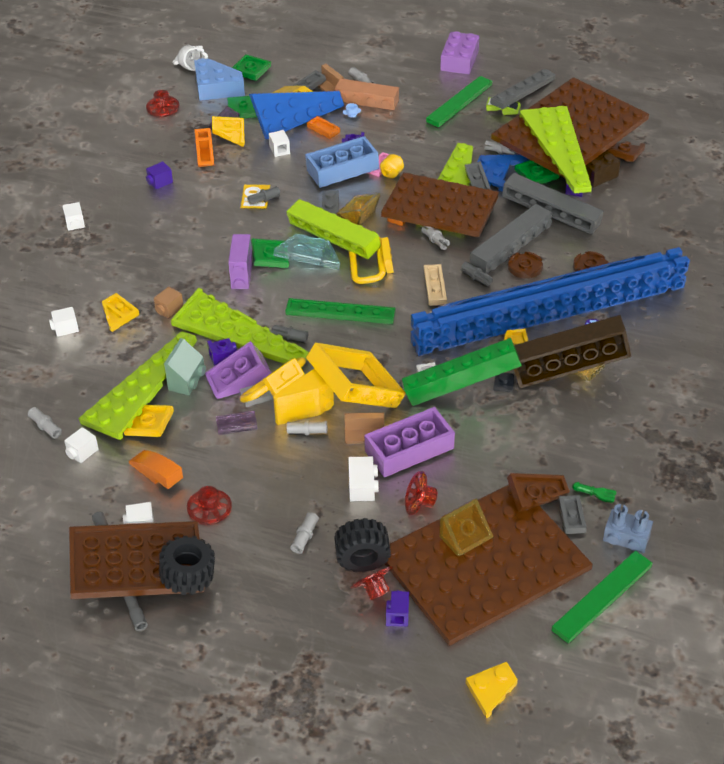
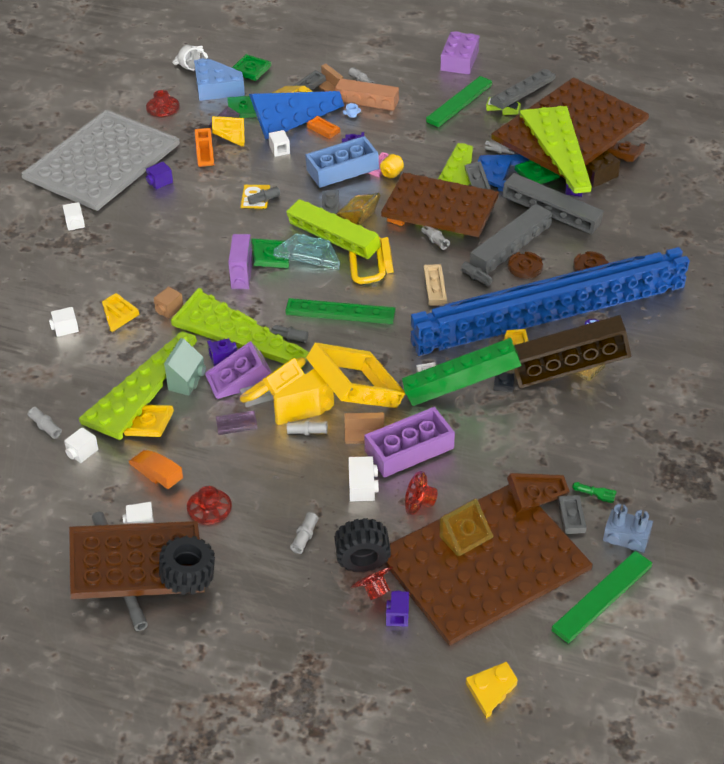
(100, 159): none -> light grey plate

